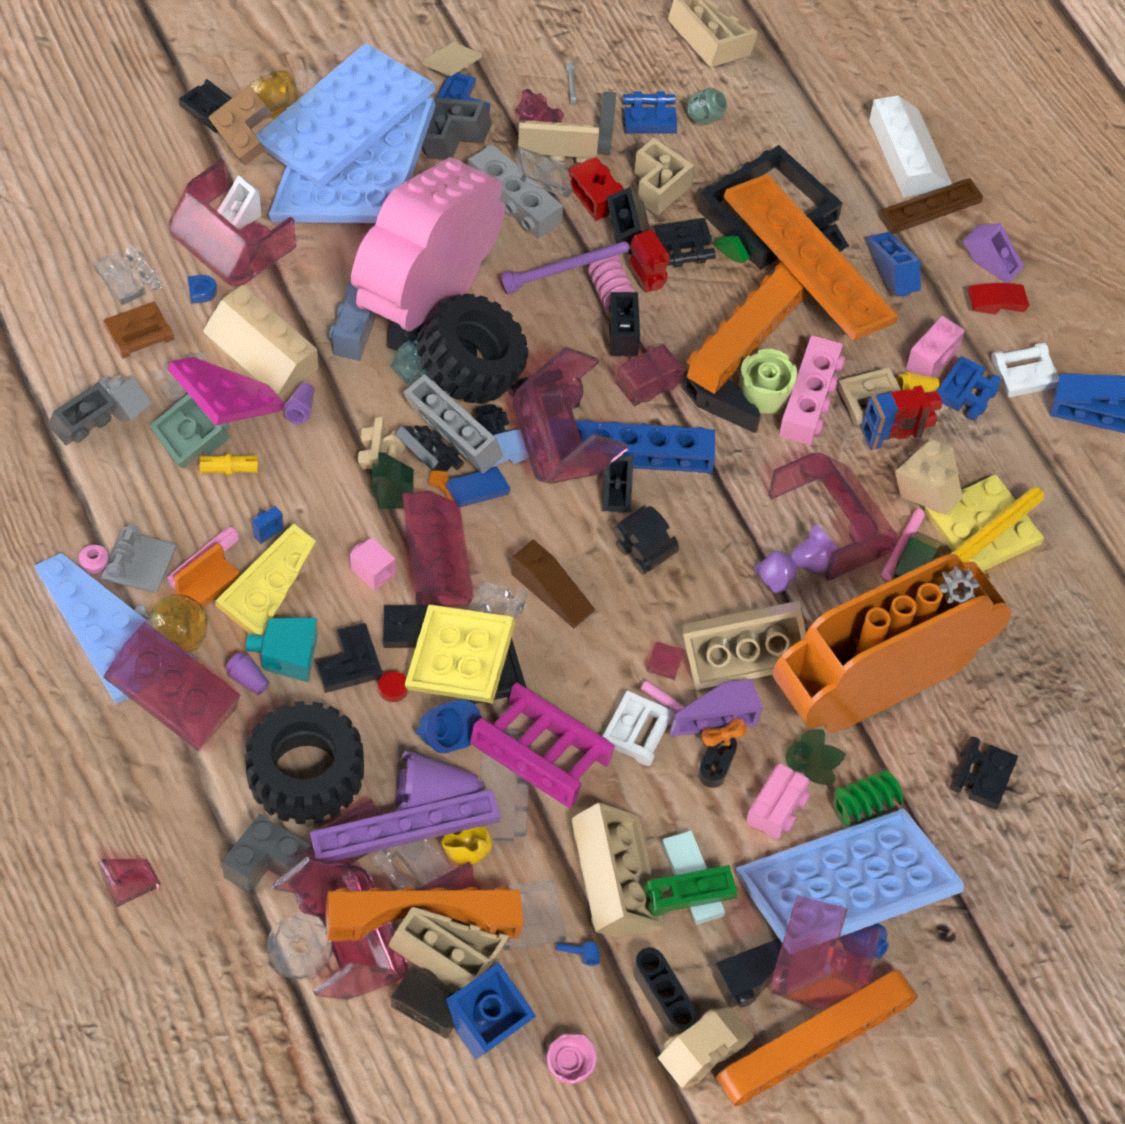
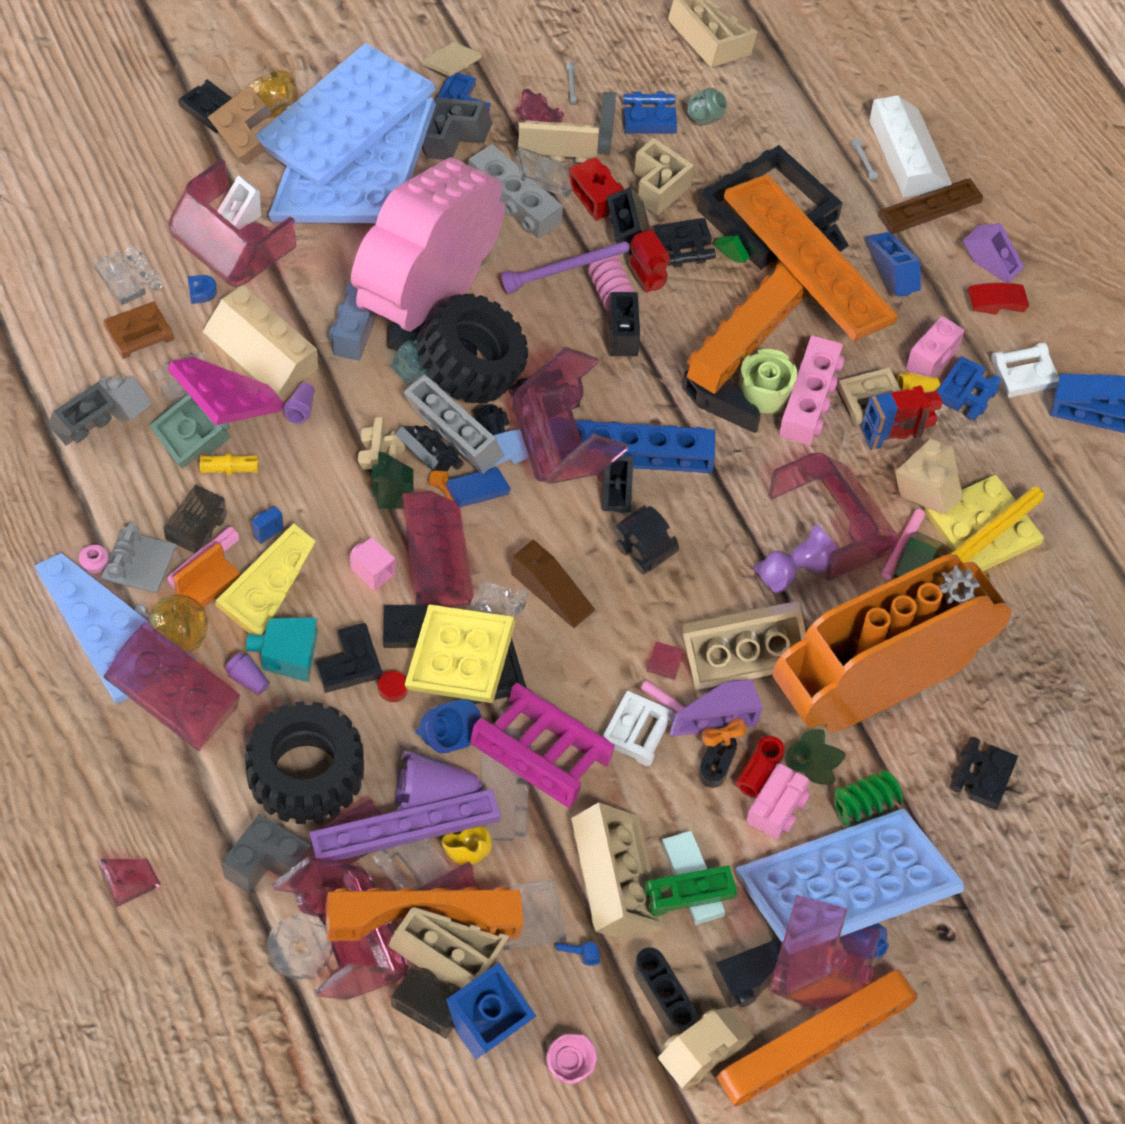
(196, 519): none -> clear smoke brick
(649, 375): clear pink brick -> none
(760, 767): none -> red piece
(857, 144): none -> light grey hinge

